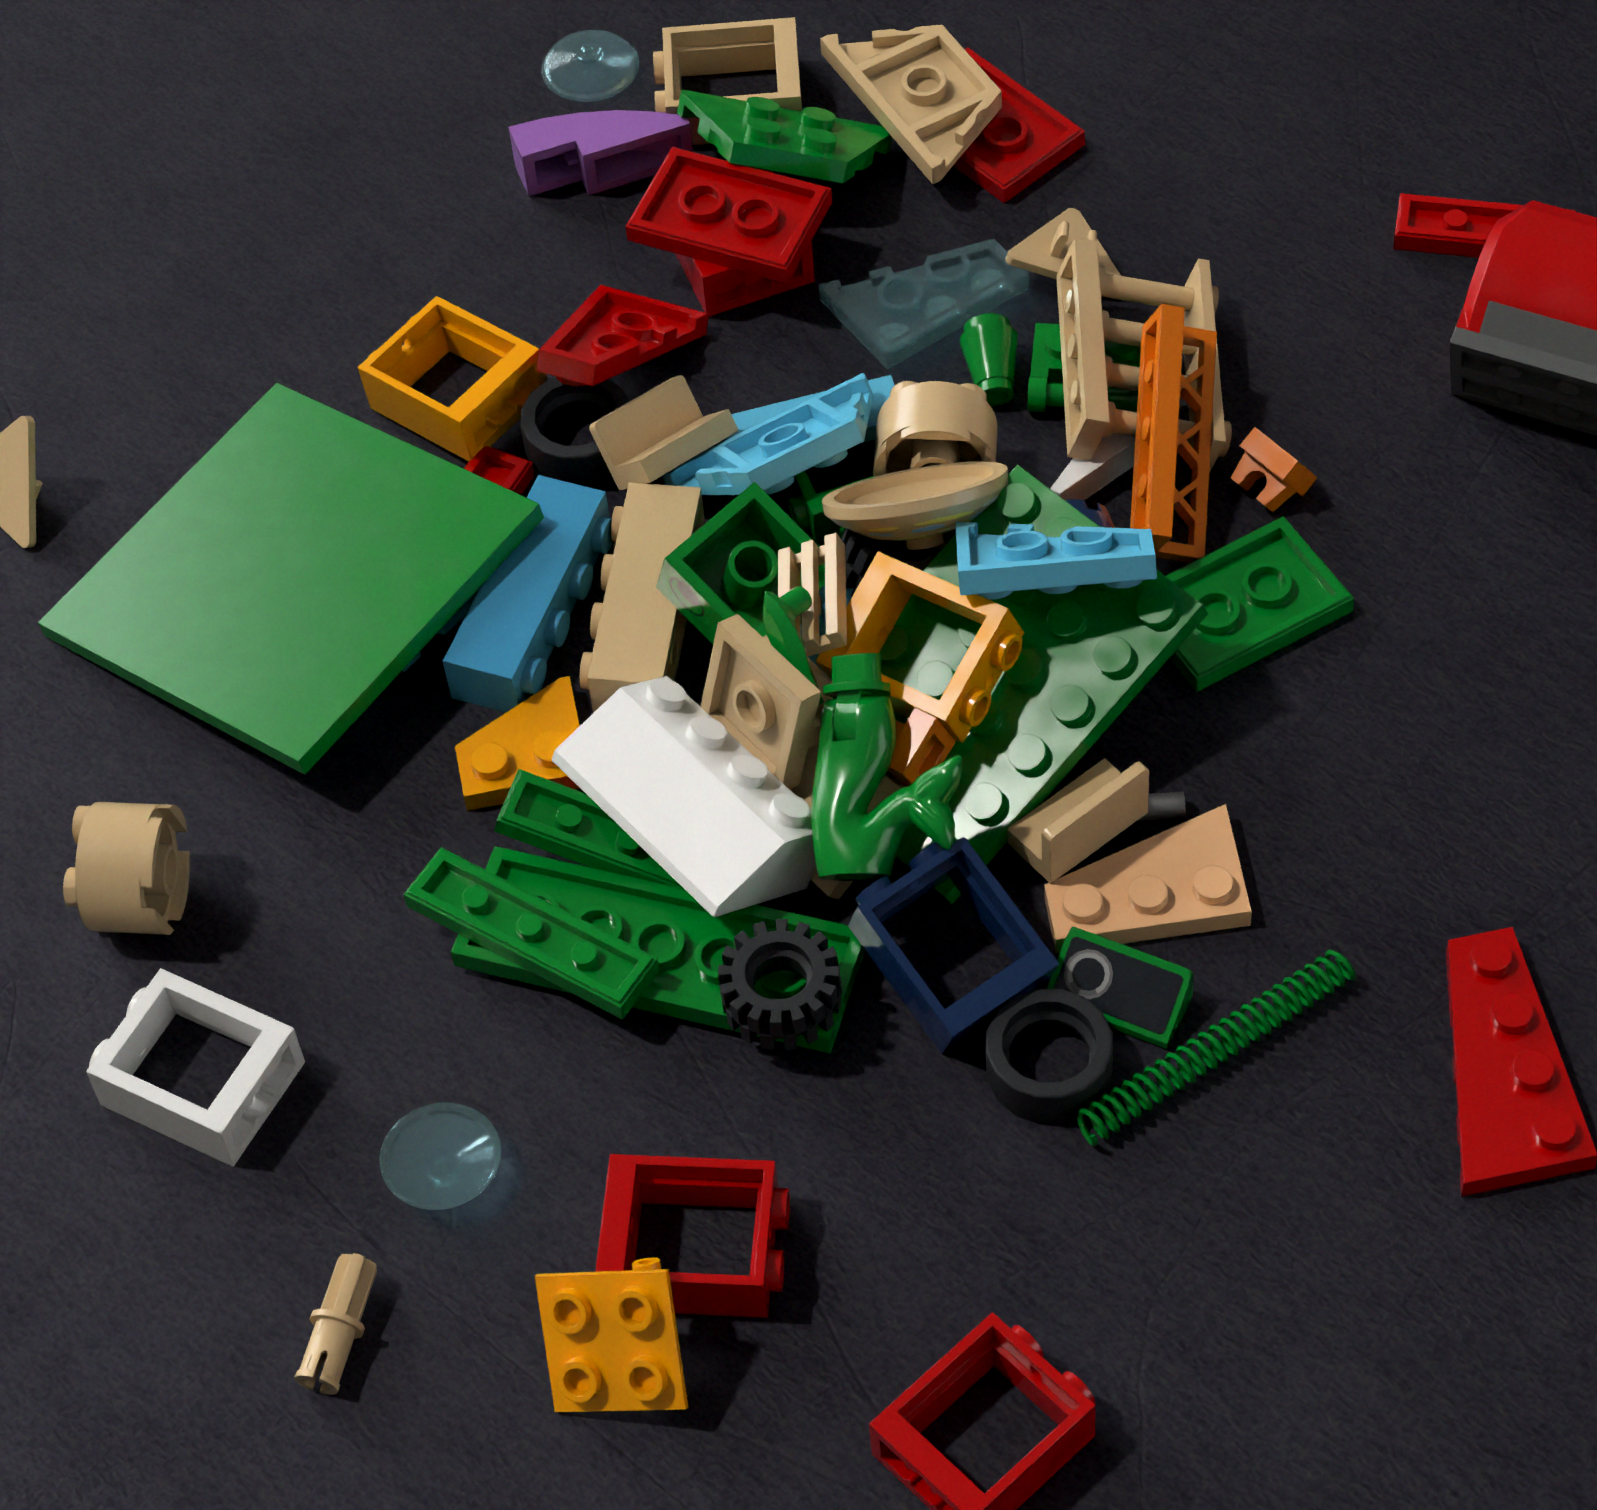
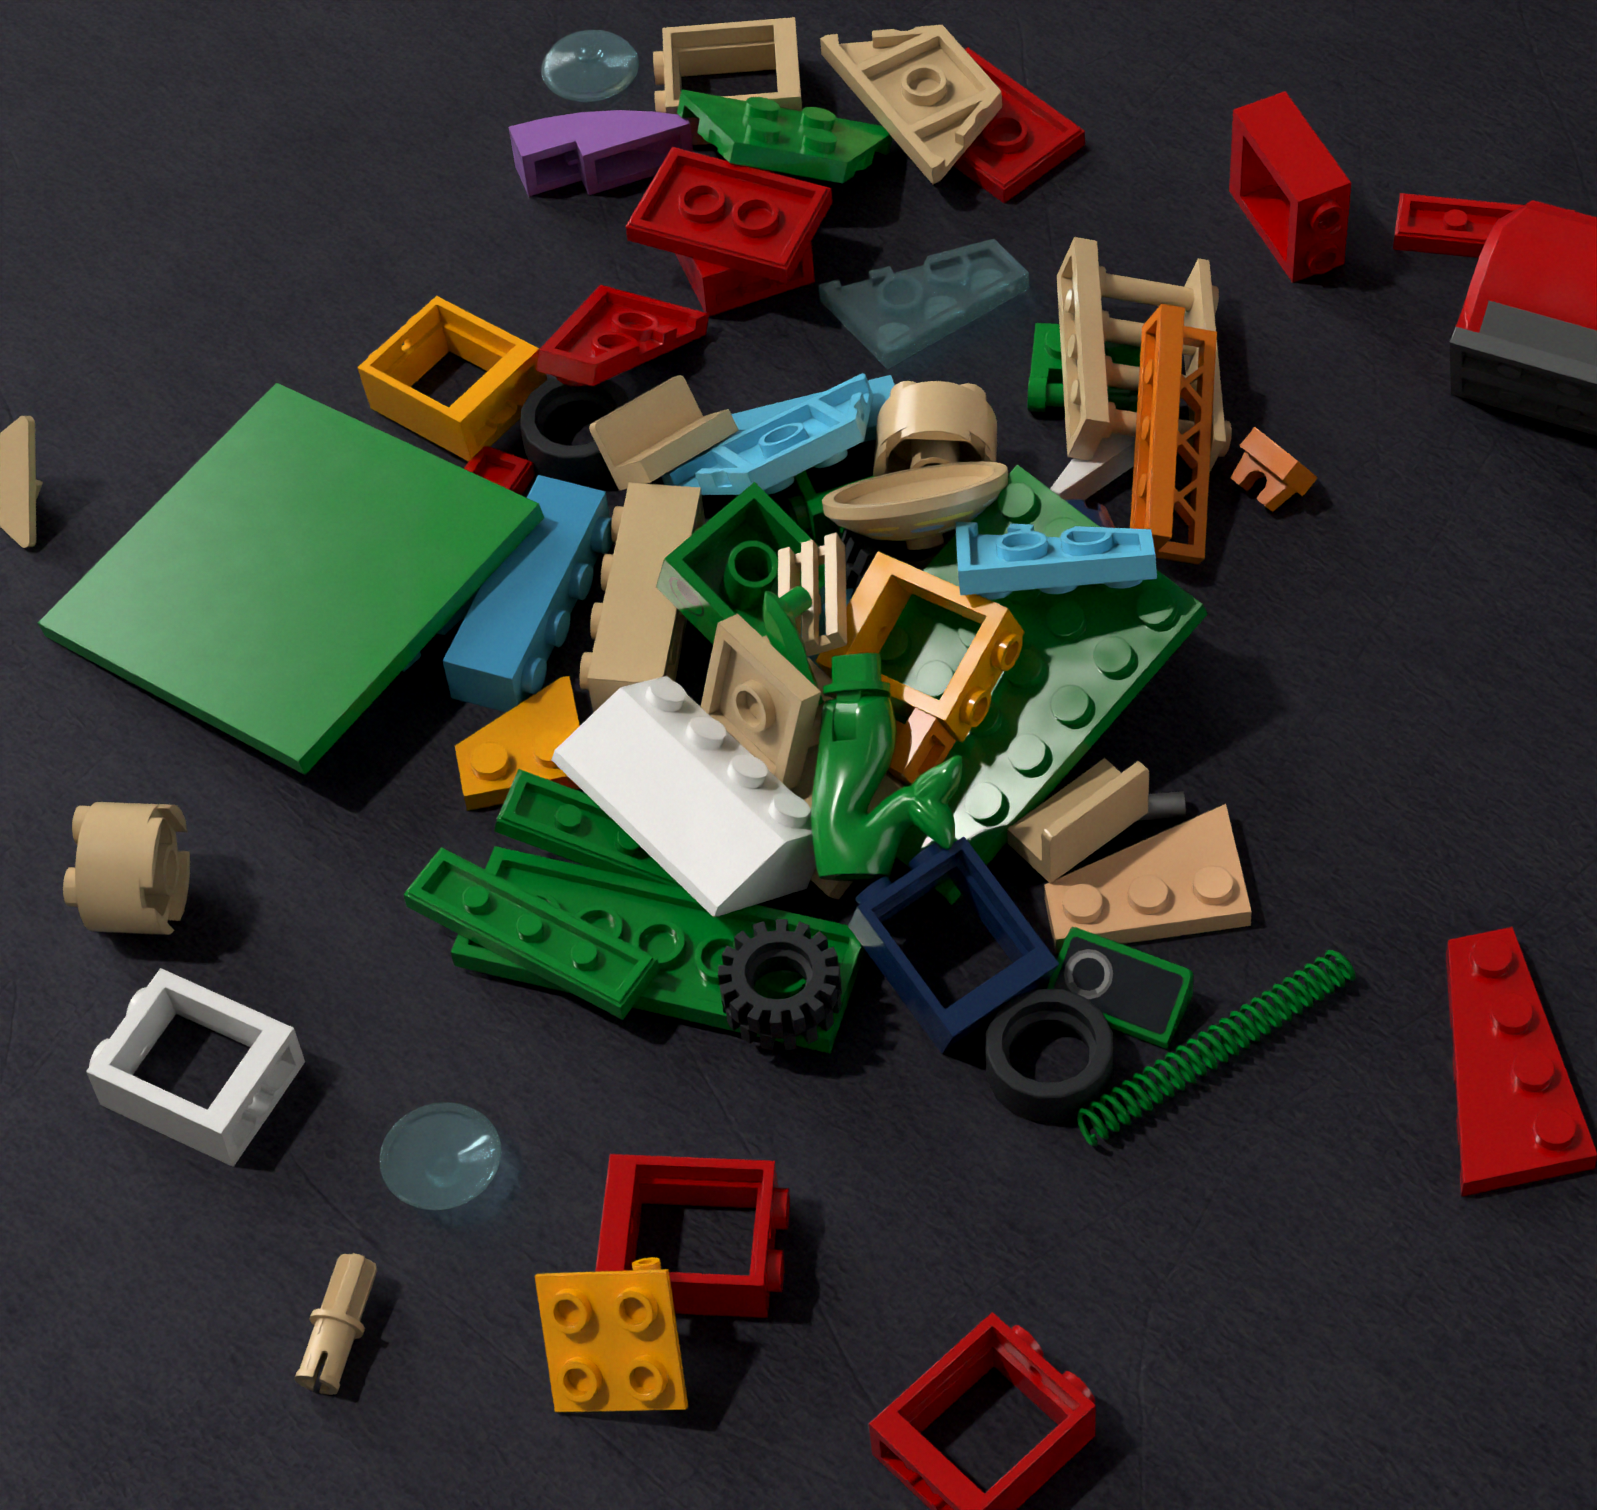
(990, 354): green cone -> none
(1047, 247): tan piece -> none
(1257, 600): green tile -> none
(1289, 186): none -> red window

